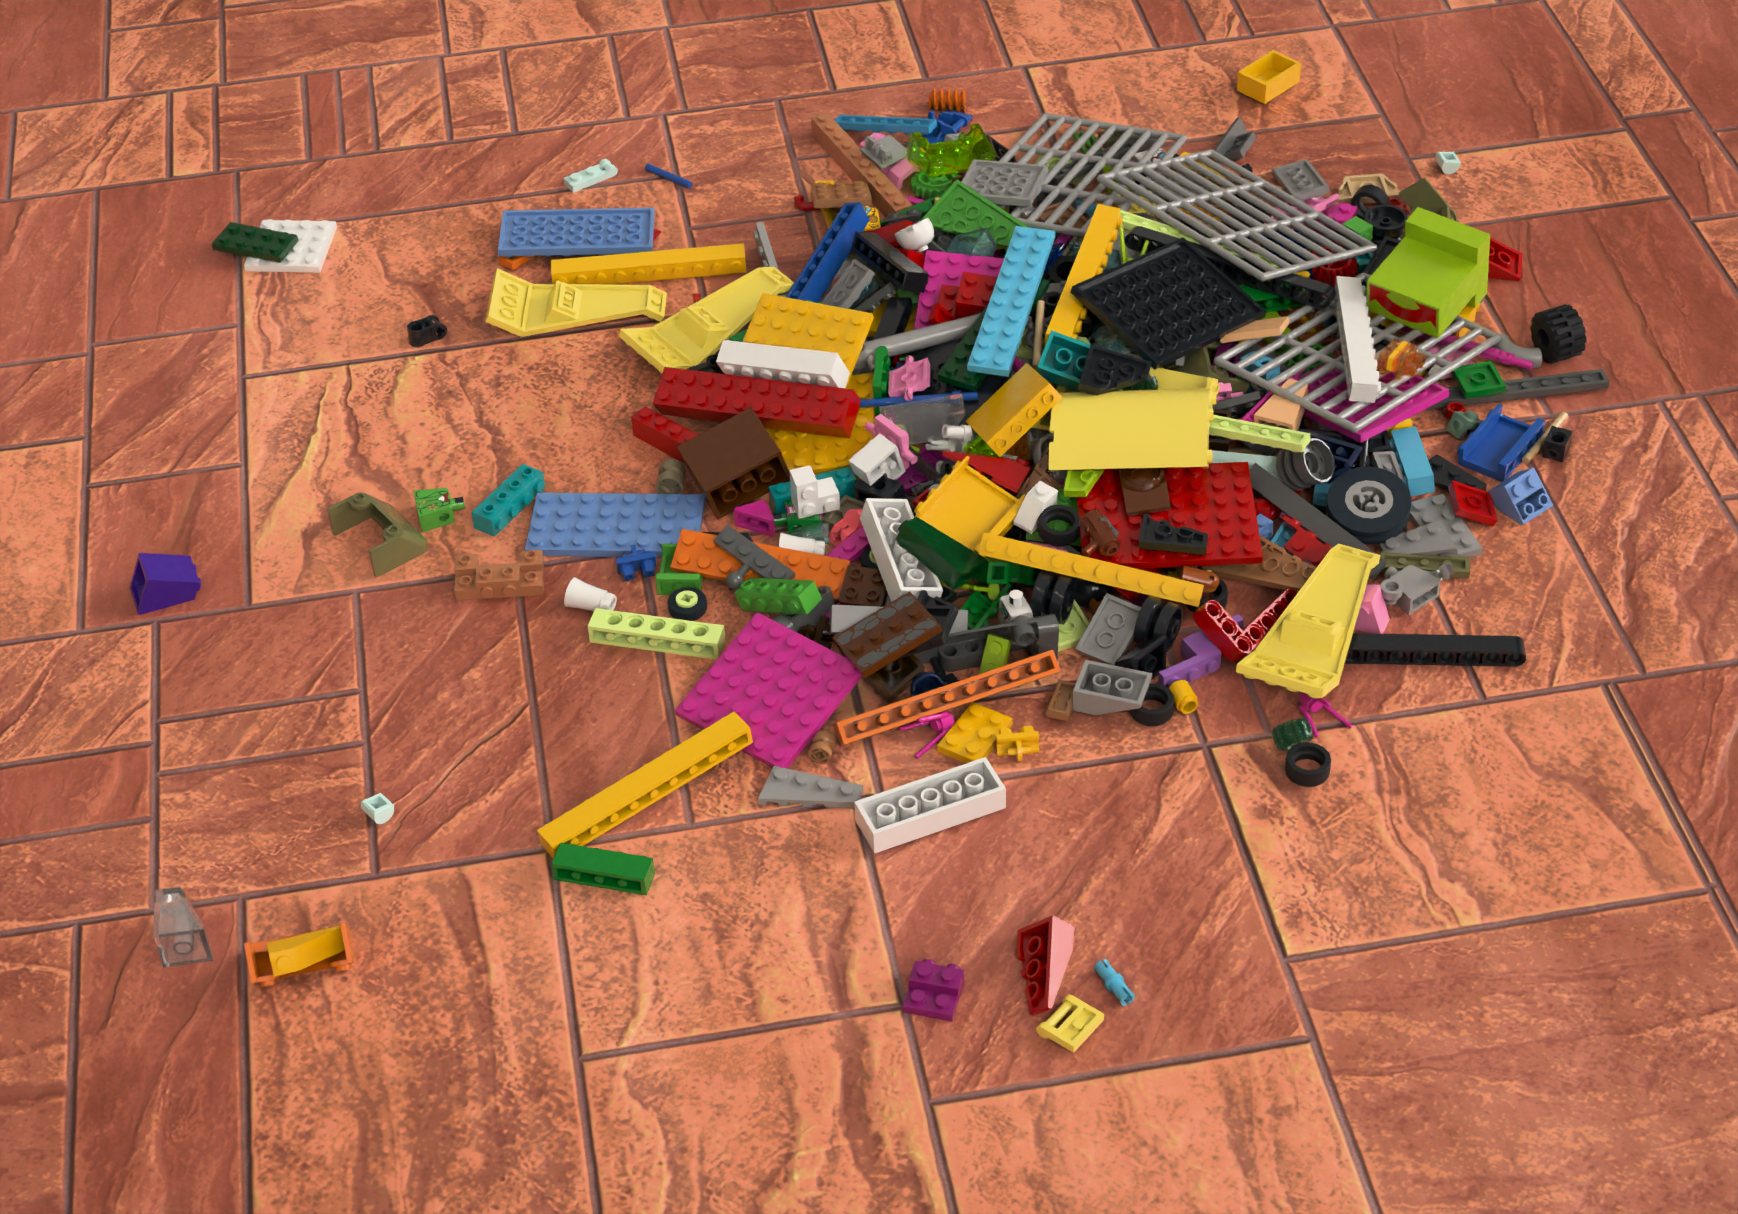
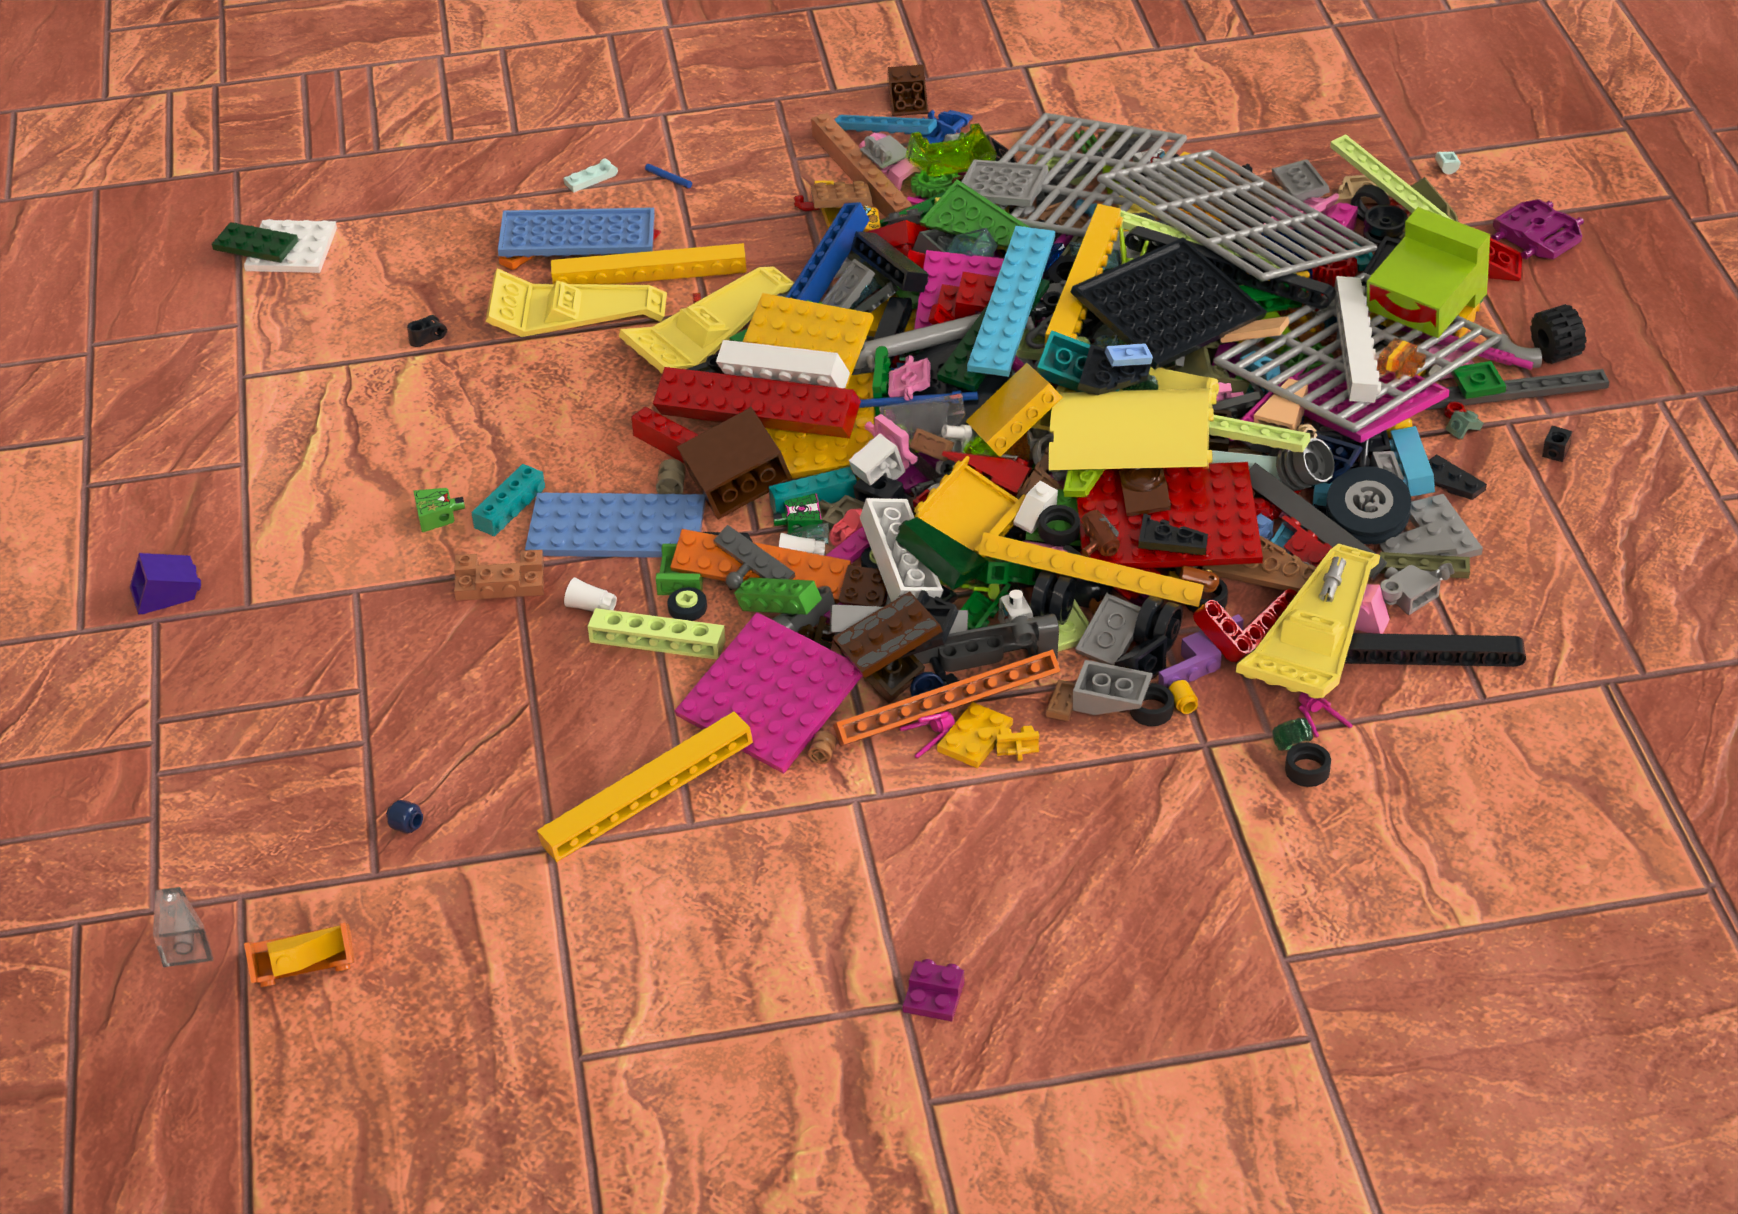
(378, 808): light aqua brick -> none
(400, 537): olive windscreen -> none
(404, 816): none -> dark blue head
(603, 868): green brick -> none
(636, 561): blue hips -> none
(755, 517): dark pink slope -> none
(763, 246): light grey wing -> none
(794, 786): light grey wing -> none
(812, 495): white brick -> none
(907, 90): none -> reddish brown slope
(916, 235): white cylinder -> none
(930, 444): none -> medium nougat plate
(930, 805): white brick -> none
(947, 99): orange piece -> none
(995, 652): lime plate -> none
(1037, 348): tan bar -> none
(1044, 957): red wedge -> none
(1075, 1027): light yellow plate -> none
(1114, 982): medium azure pin -> none
(1128, 355): none -> light blue plate
(1235, 141): dark grey bracket -> none
(1268, 76): yellow piece -> none
(1304, 427): none -> tan pin
(1332, 579): none -> light grey pin
(1360, 227): bright green brick -> none
(1382, 176): none -> yellowish green plate
(1472, 503): red plate -> none
(1498, 444): blue panel -> none
(1521, 496): medium blue slope -> none
(1534, 221): none -> magenta piece
(1540, 442): tan bar -> none

